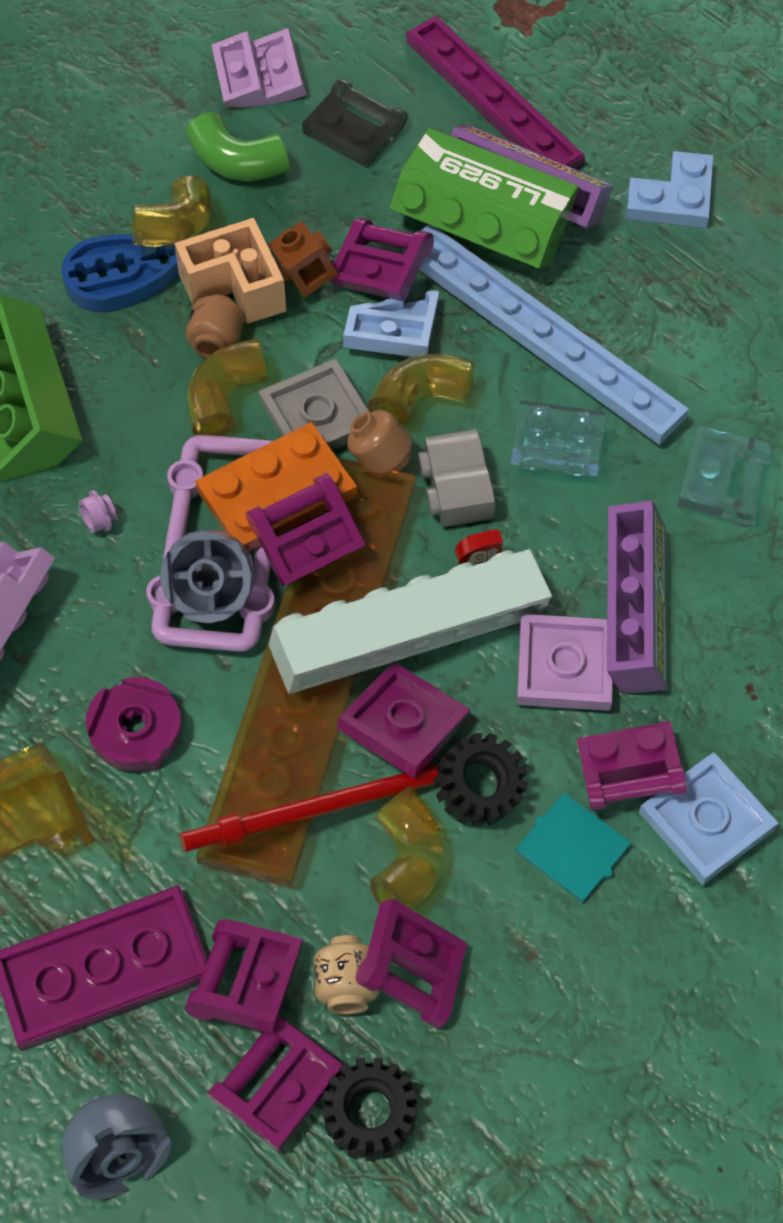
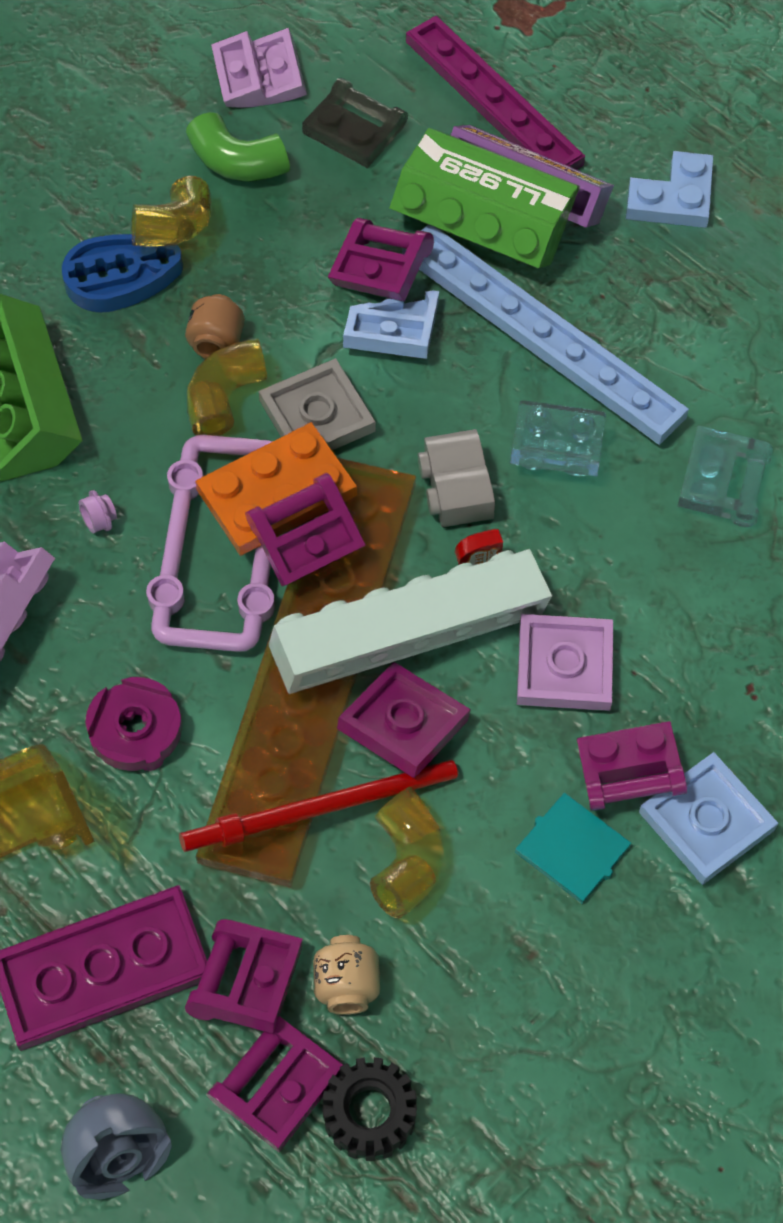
(207, 575): sand blue cylinder -> none
(233, 262): light nougat brick -> none
(303, 258): dark orange brick -> none
(380, 441): medium nougat head -> none
(419, 379): clear yellow cylinder -> none
(419, 948): magenta plate -> none
(499, 761): black tyre -> none
(636, 598): medium lavender brick -> none

